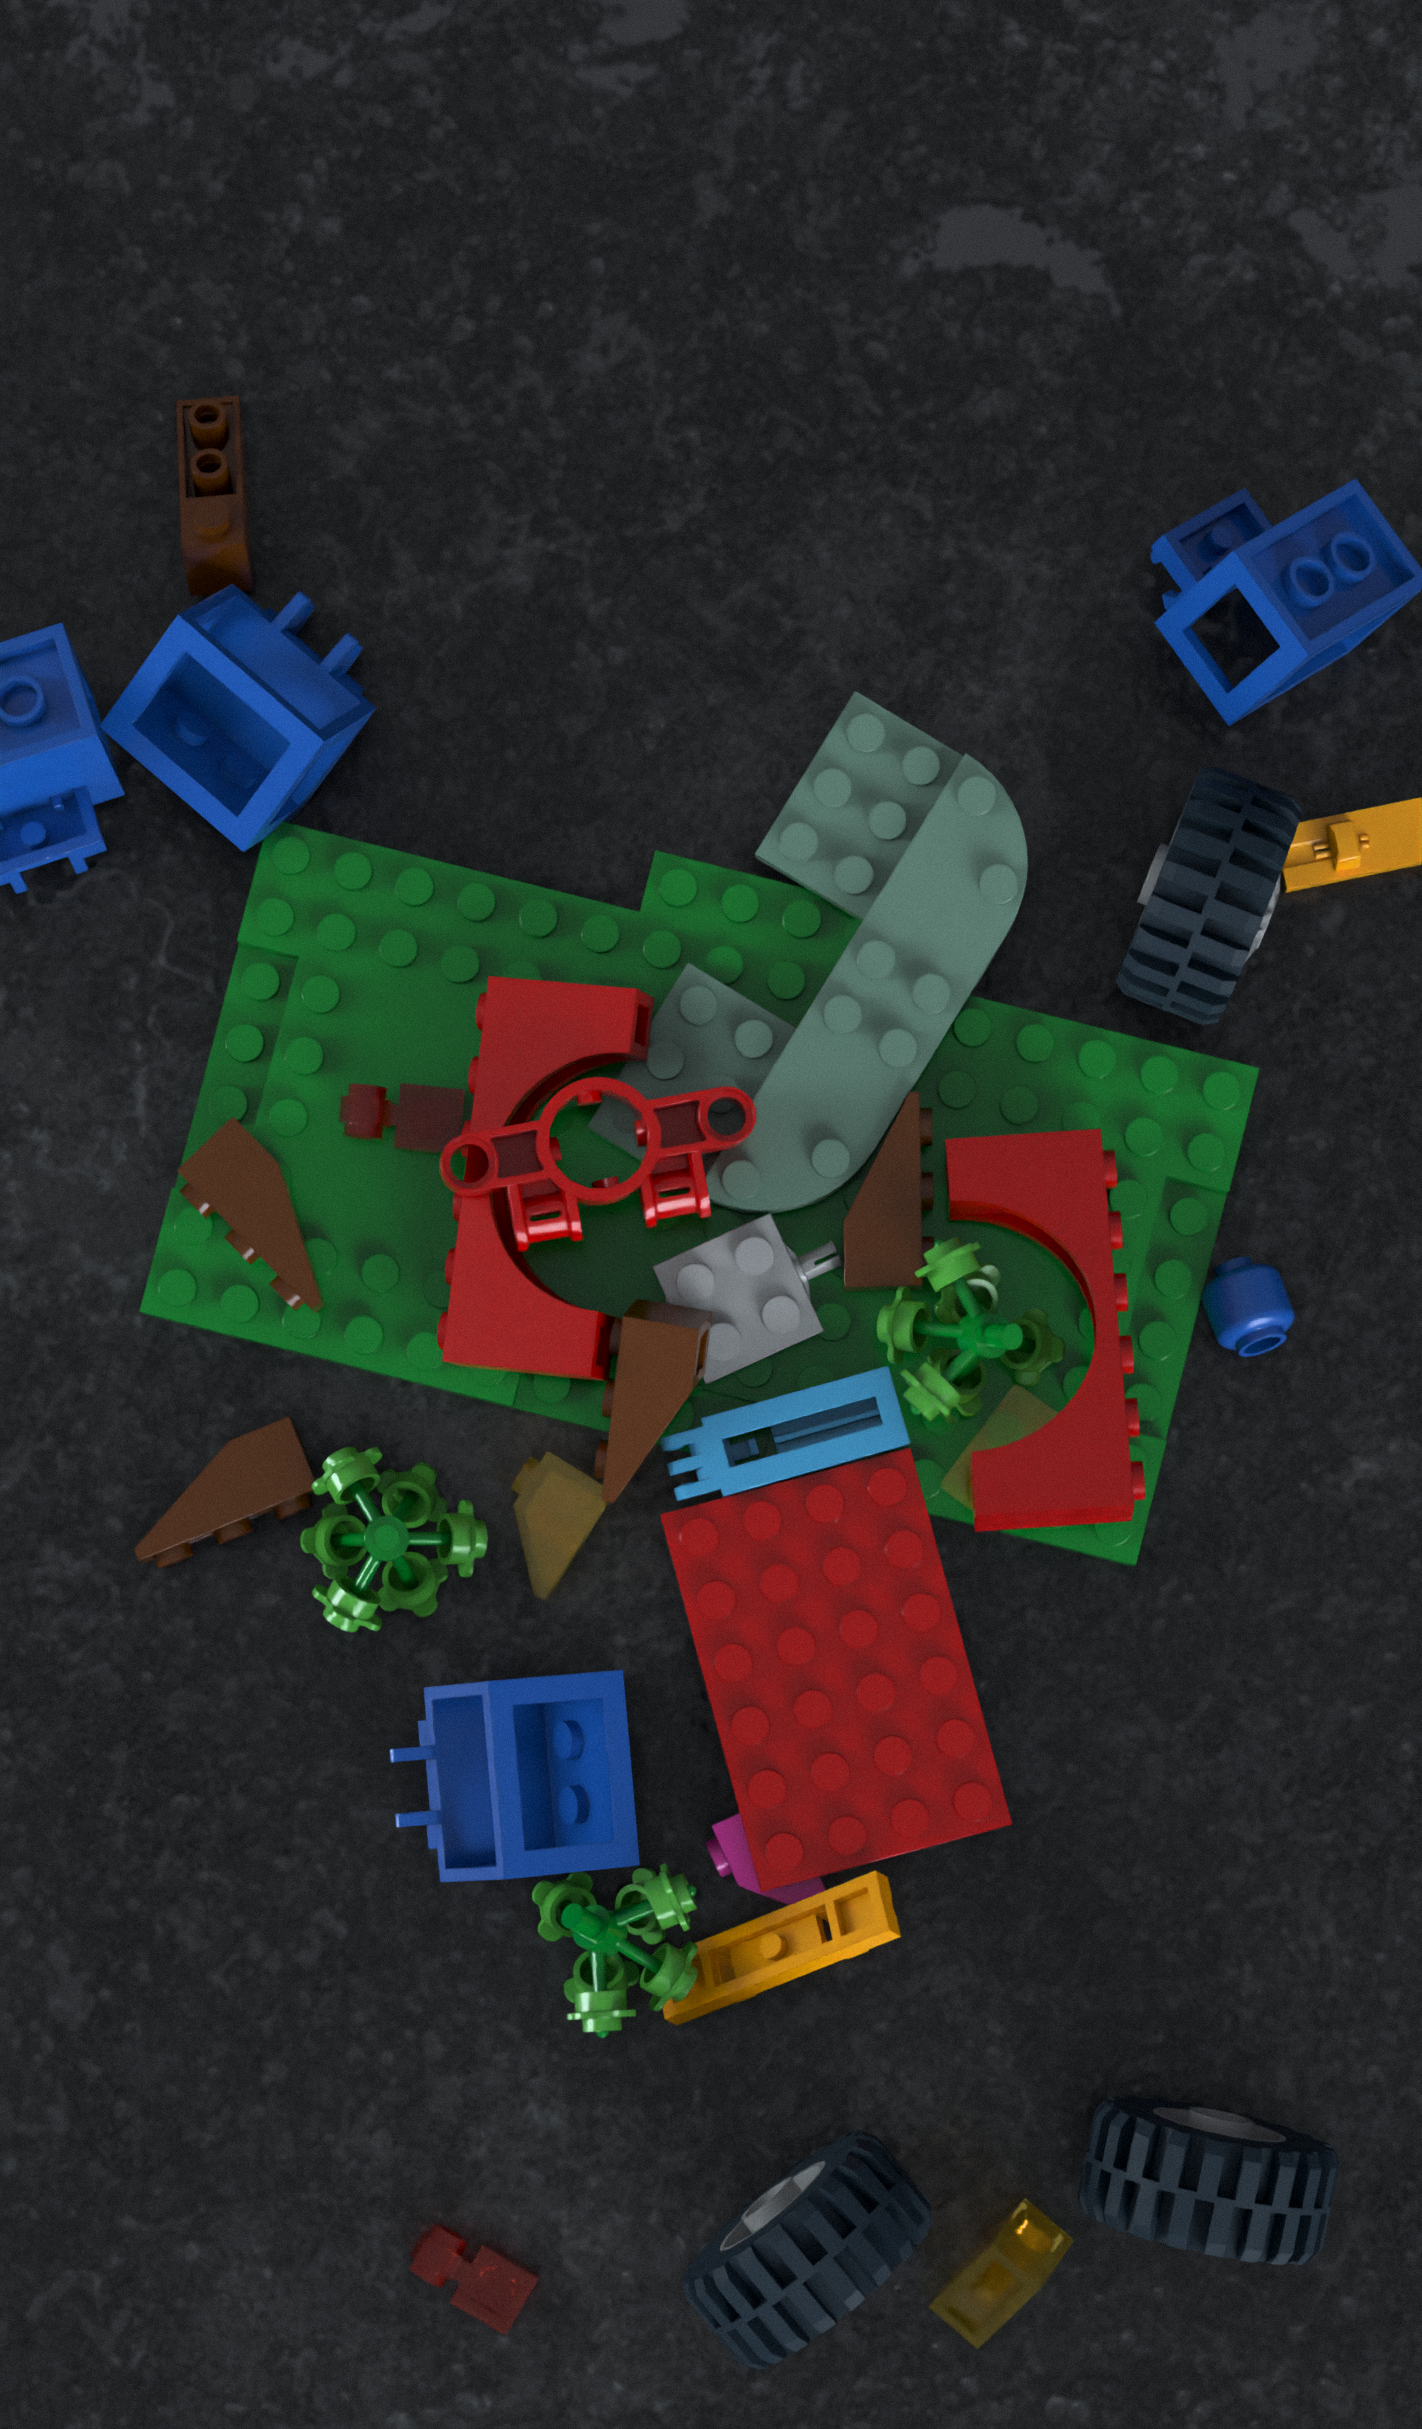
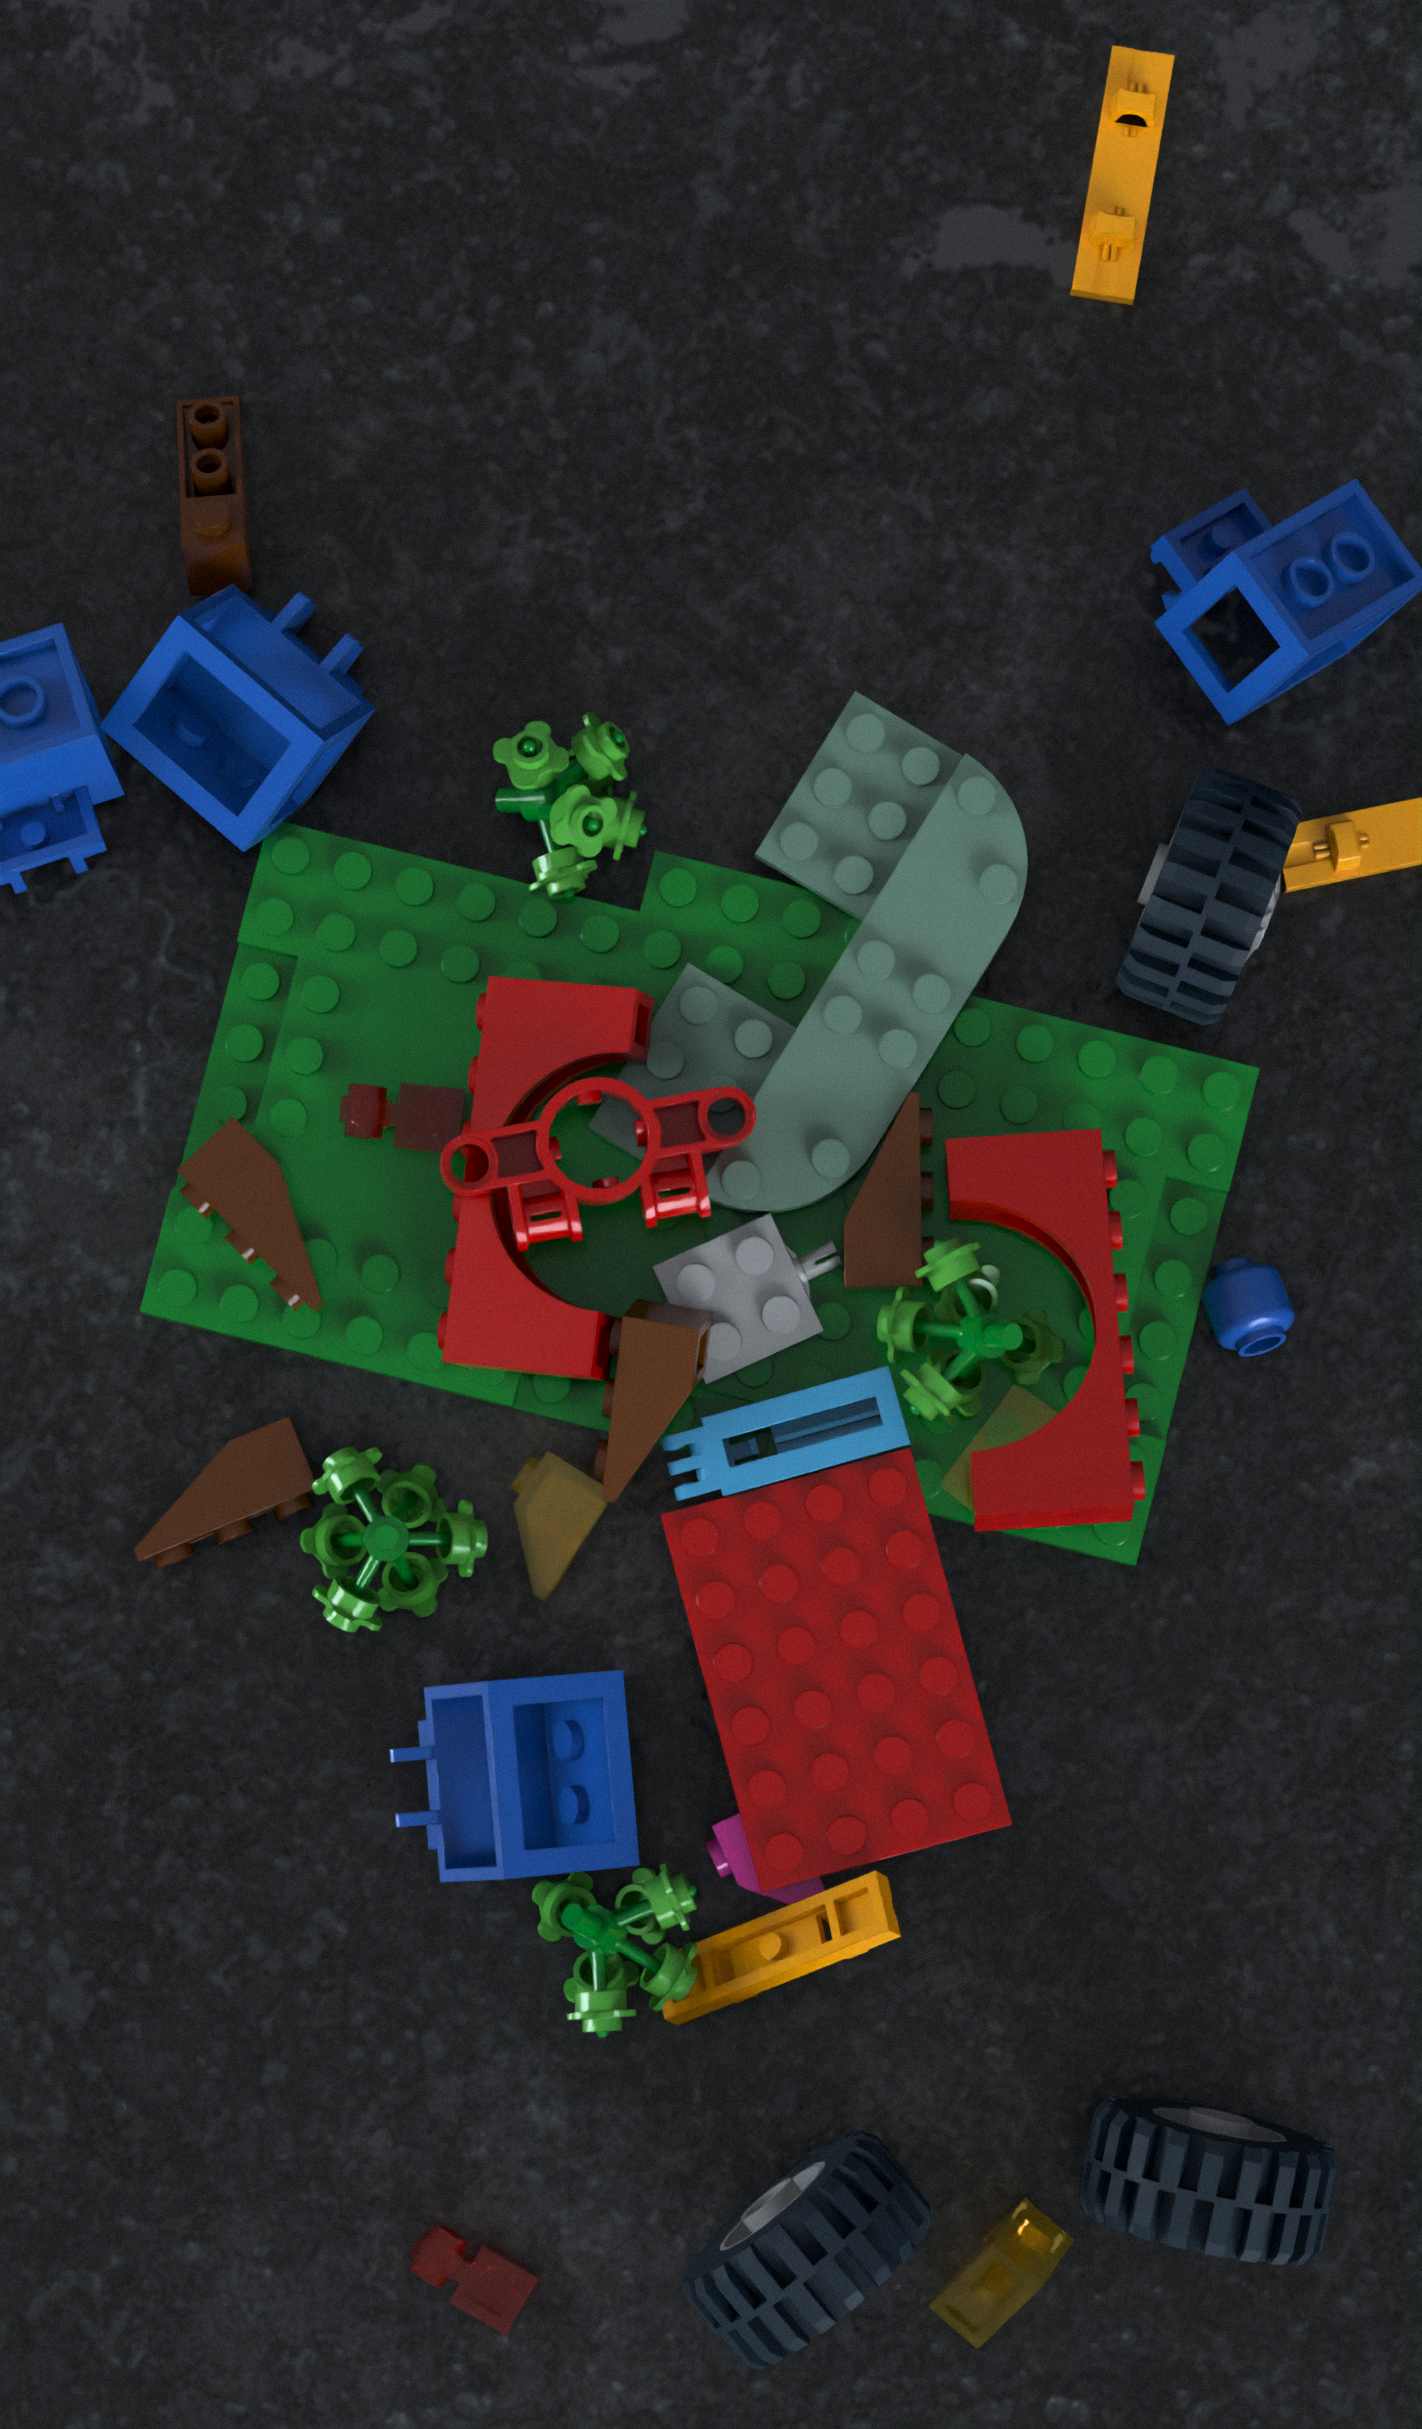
(572, 815): none -> bright green plant
(1122, 176): none -> light orange hinge

